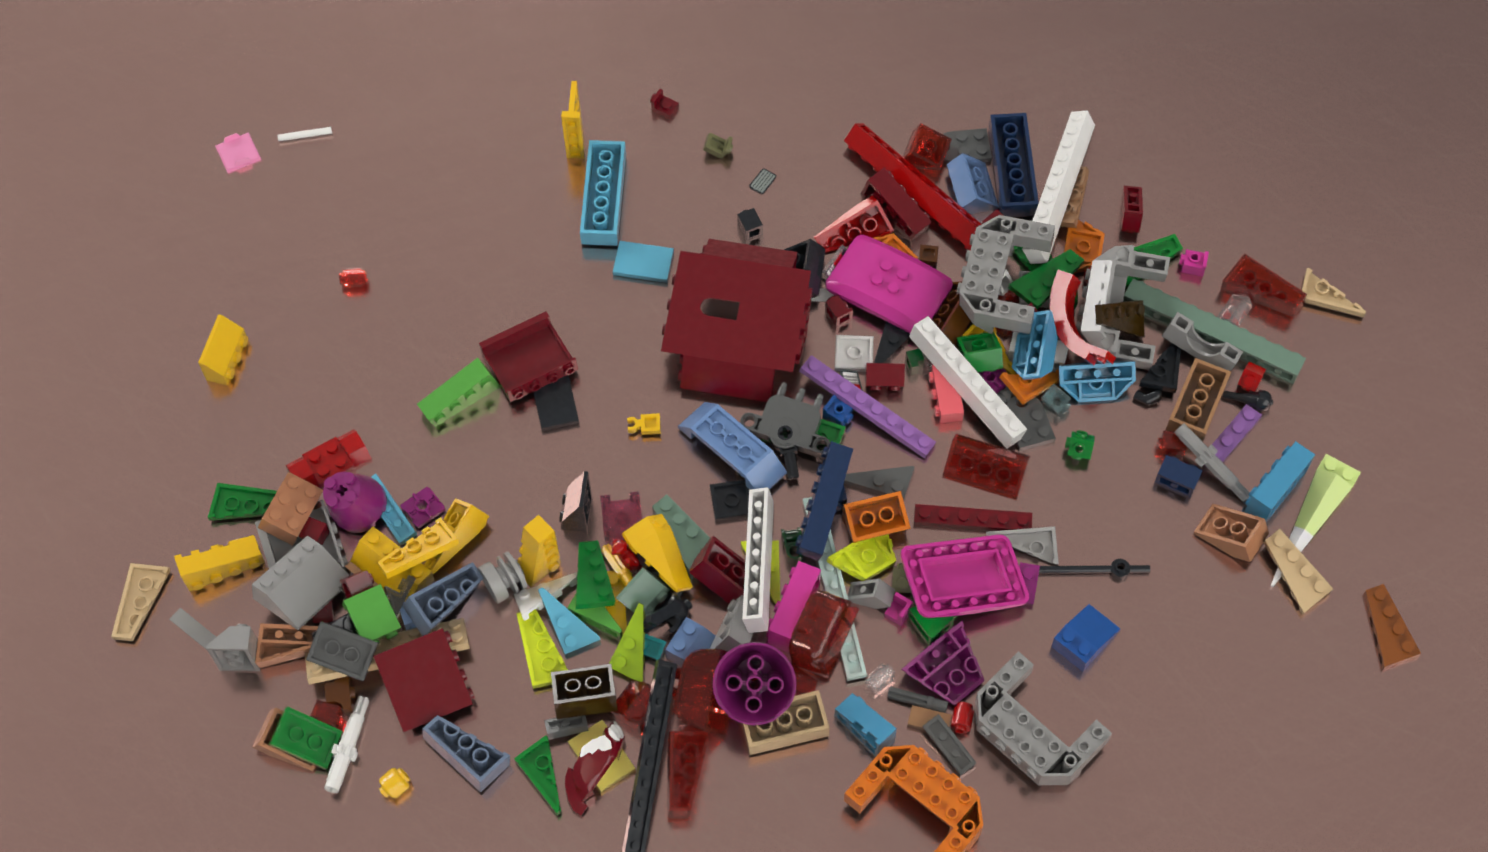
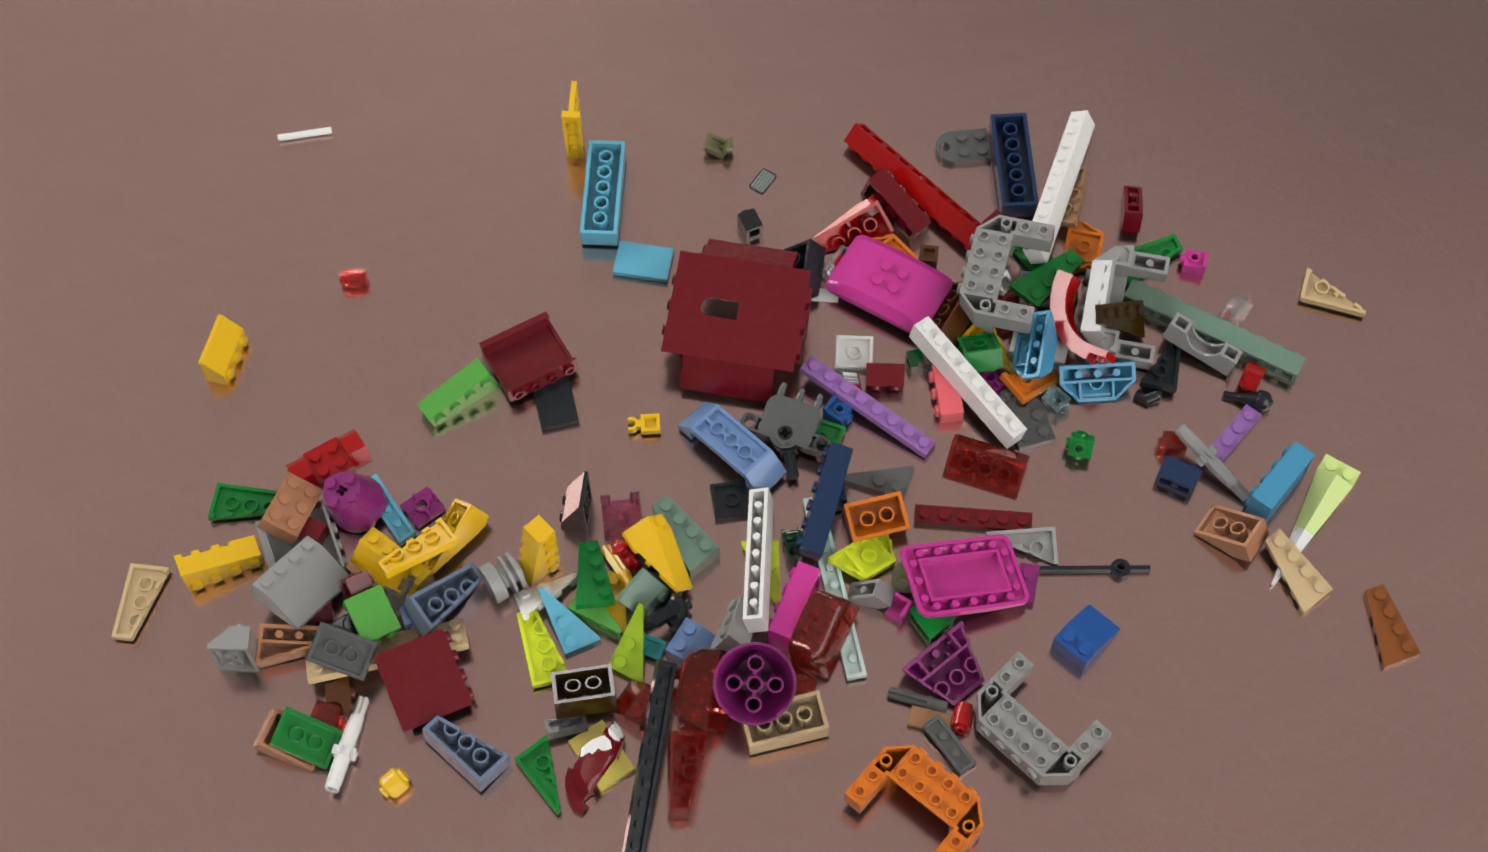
(192, 627): light grey sticker -> none
(237, 152): bright pink piece -> none
(663, 105): dark red bracket -> none
(720, 570): dark red slope -> none
(838, 310): dark red brick -> none
(865, 724): dark azure wedge -> none
(880, 677): clear brick -> none
(891, 342): black wing -> none
(926, 148): clear red slope -> none
(972, 184): medium blue slope -> none
(1199, 398): medium nougat brick -> none
(1263, 287): clear red wedge -> none

